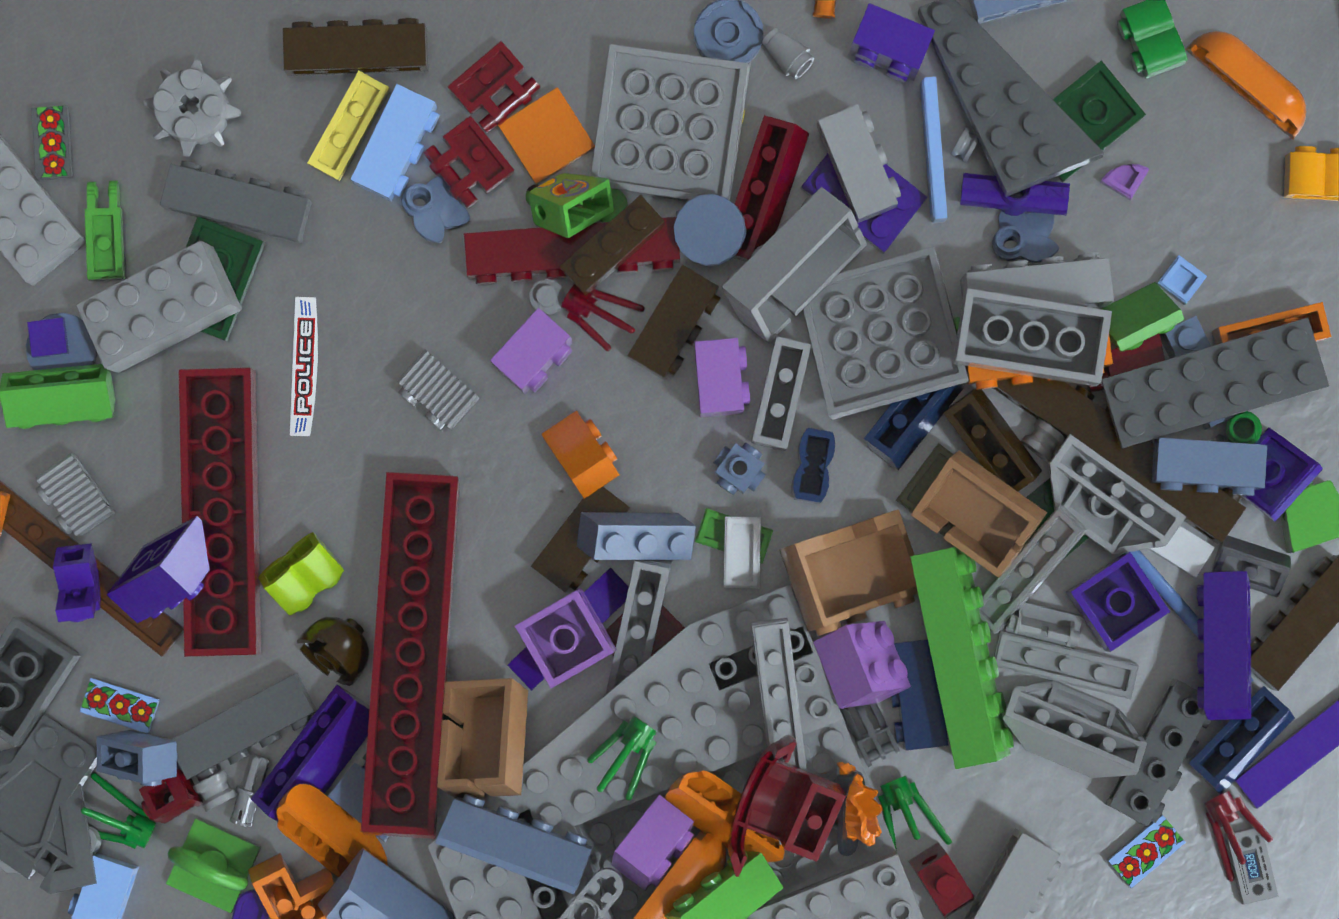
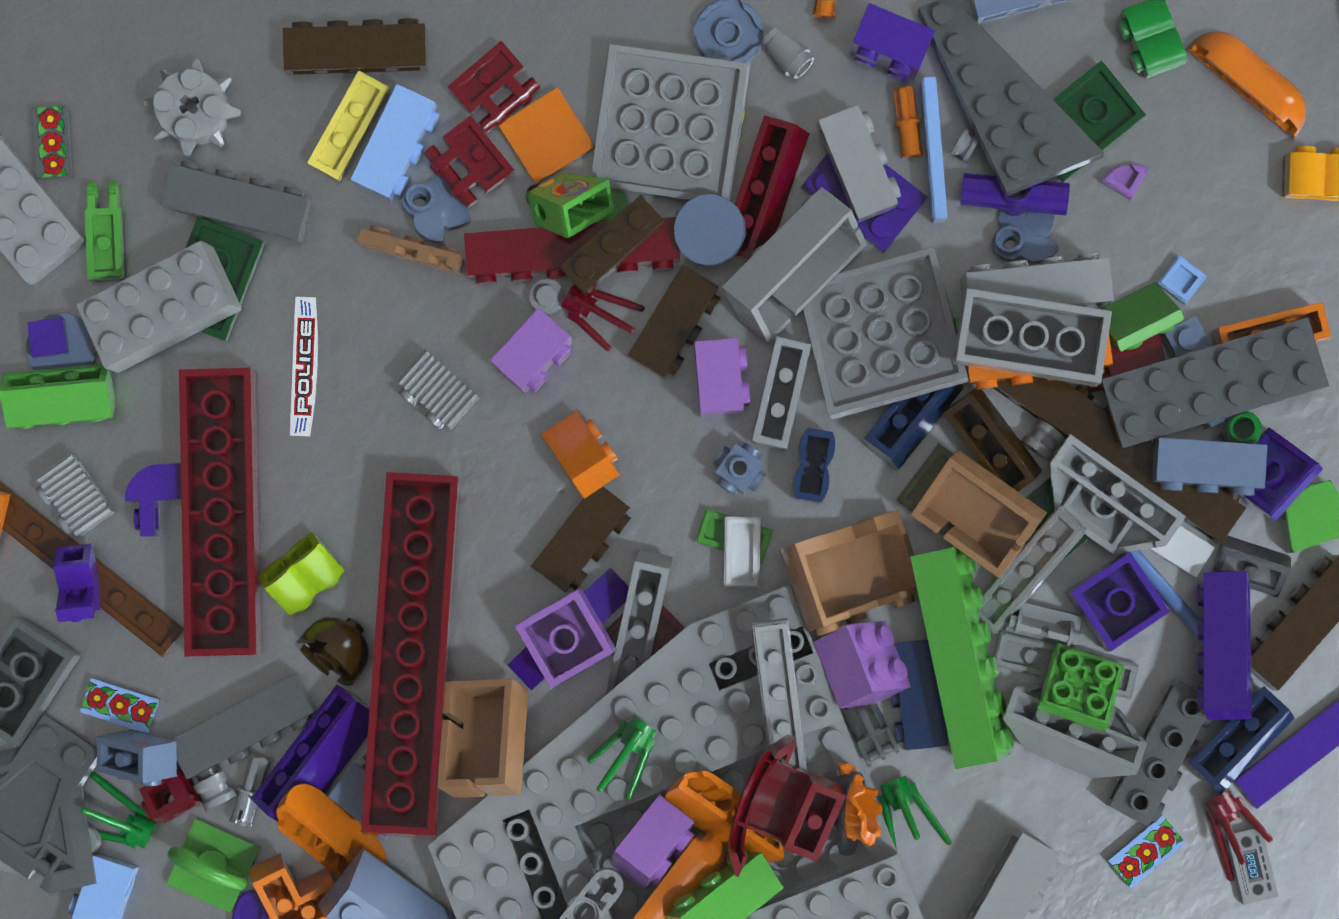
(149, 487): none -> dark purple brick
(163, 572): dark purple slope -> none
(411, 249): none -> medium nougat wing
(515, 844): sand blue slope -> none
(635, 536): sand blue brick -> none
(908, 122): none -> orange axle
(942, 880): dark red torso -> none
(1080, 687): none -> bright green tile

